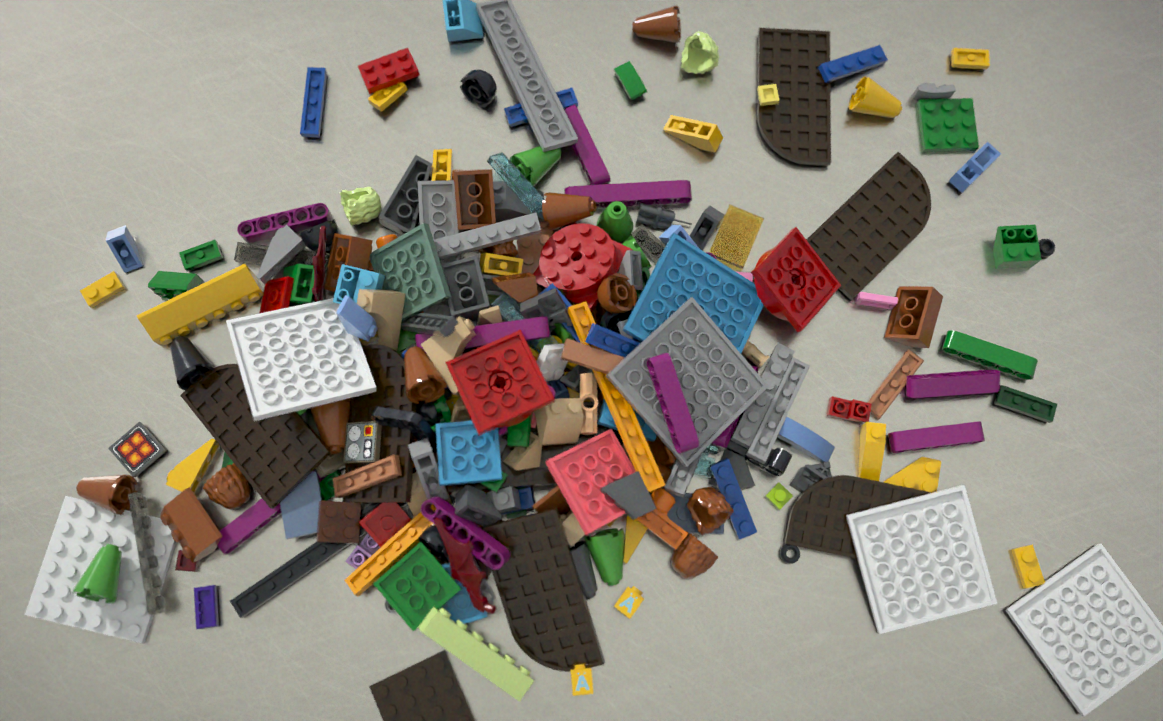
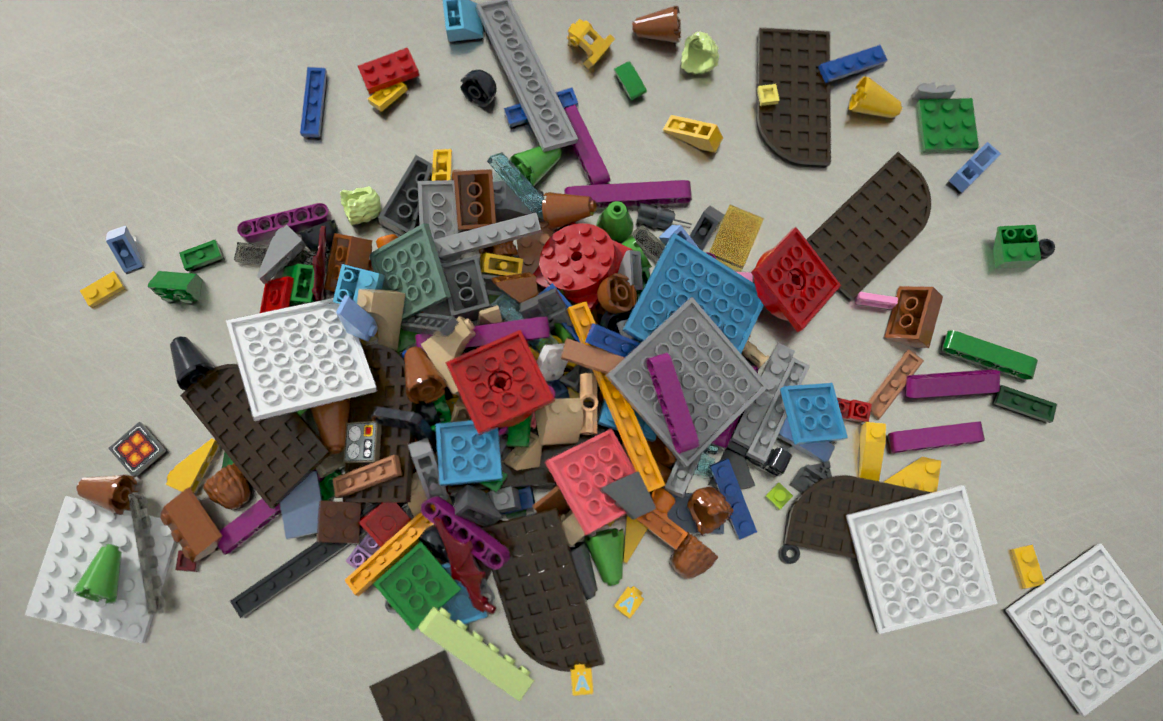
(201, 305): yellow slope -> none
(206, 607): dark purple plate -> none
(596, 49): none -> yellow tile
(813, 413): none -> dark azure plate
(970, 58): yellow plate -> none

